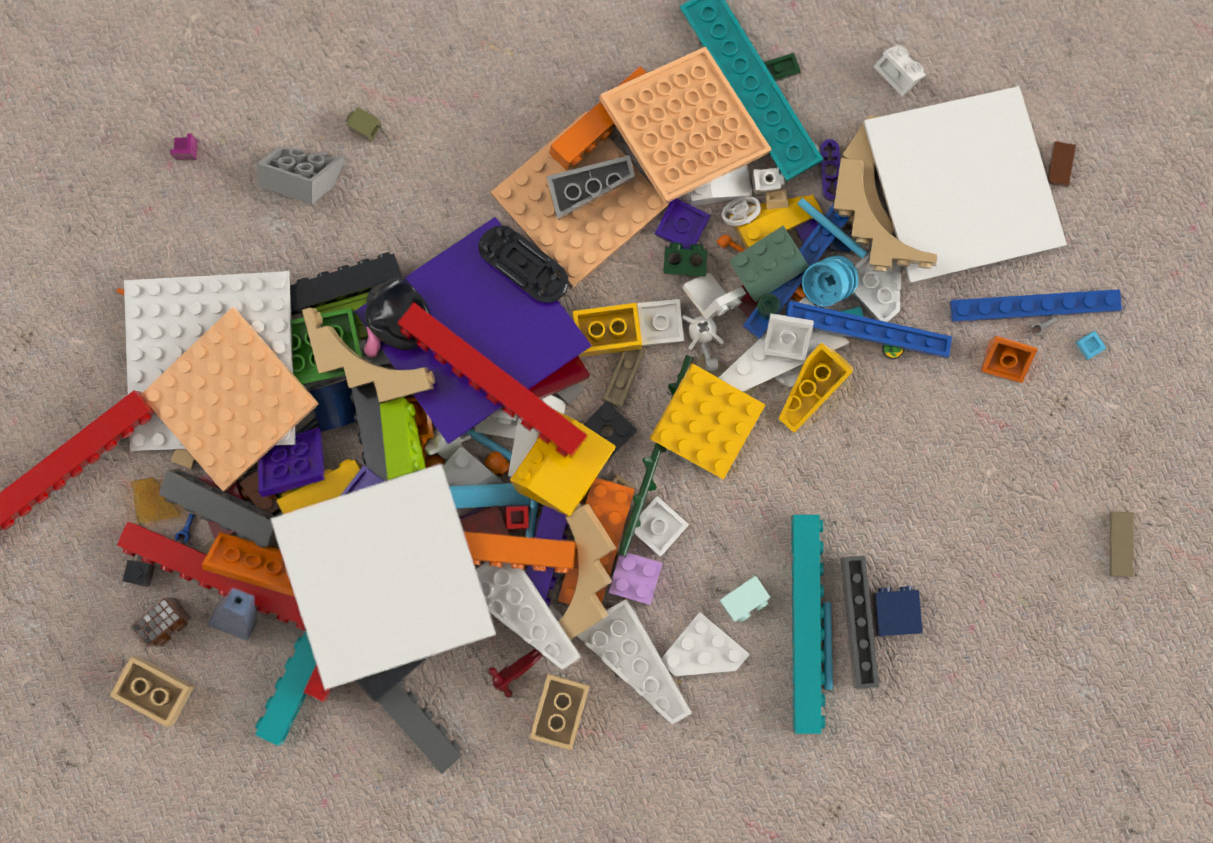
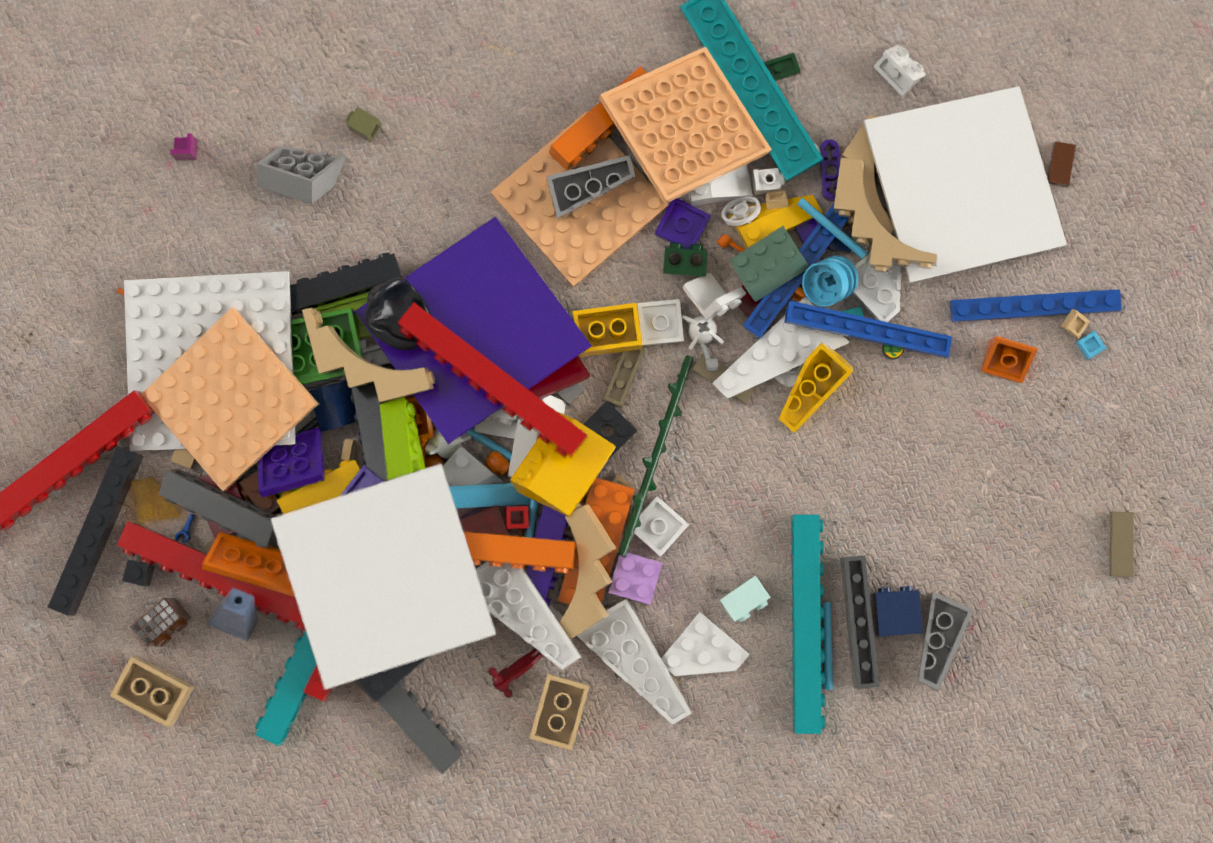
(95, 531): none -> black brick
(348, 449): none -> tan tile
(372, 346): bright pink arm -> none
(524, 264): black piece -> none
(707, 421): yellow plate -> none
(764, 305): clear green wheel -> none
(787, 337): white plate -> none
(942, 637): none -> light grey wedge
(1042, 326): light grey hand -> none
(1075, 323): none -> tan tile

